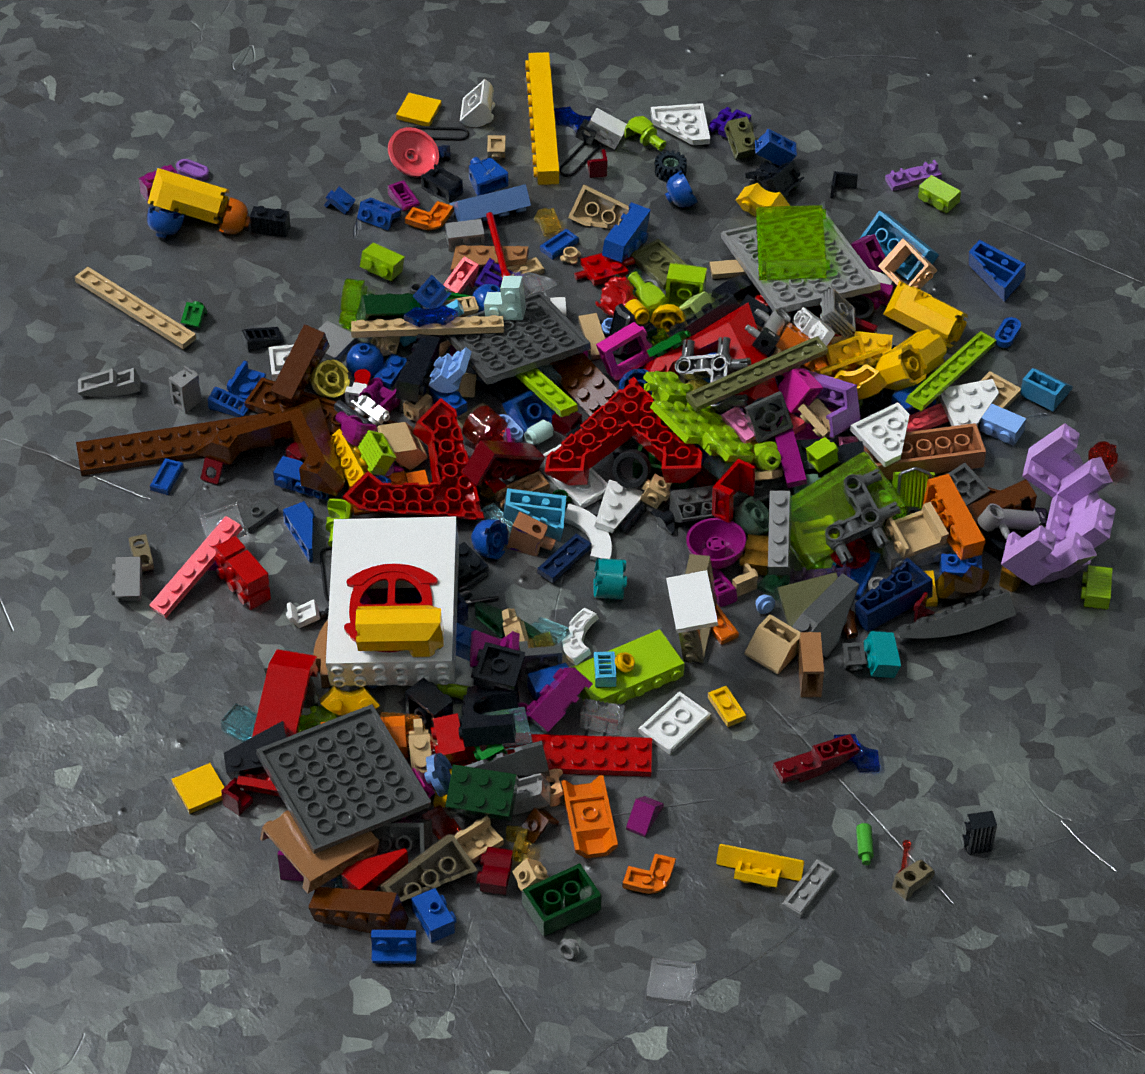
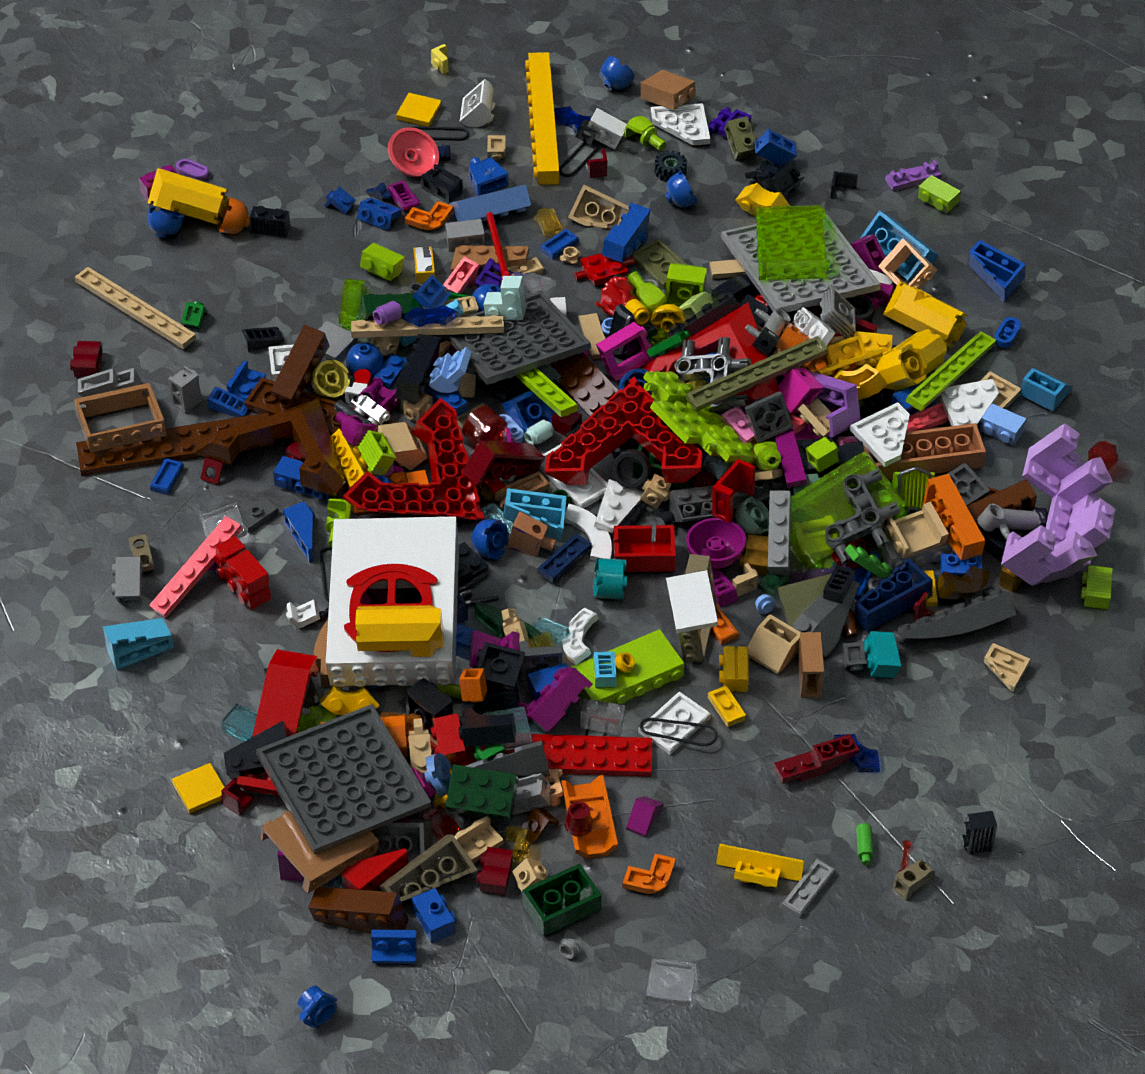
(86, 358): none -> dark red brick
(115, 401): none -> medium nougat window
(136, 641): none -> medium azure wedge
(316, 1006): none -> blue piece
(379, 192): none -> dark blue piece
(387, 313): none -> medium lavender brick
(423, 263): none -> slope
(439, 58): none -> light yellow bracket
(473, 684): none -> orange brick
(578, 819): none -> dark red piece
(615, 75): none -> blue cylinder
(642, 553): none -> red piece
(668, 89): none -> medium nougat brick
(678, 739): none -> black piece
(735, 668): none -> yellow brick
(834, 594): none -> black slope
(870, 562): none -> bright green plate
(1006, 665): none -> tan wing

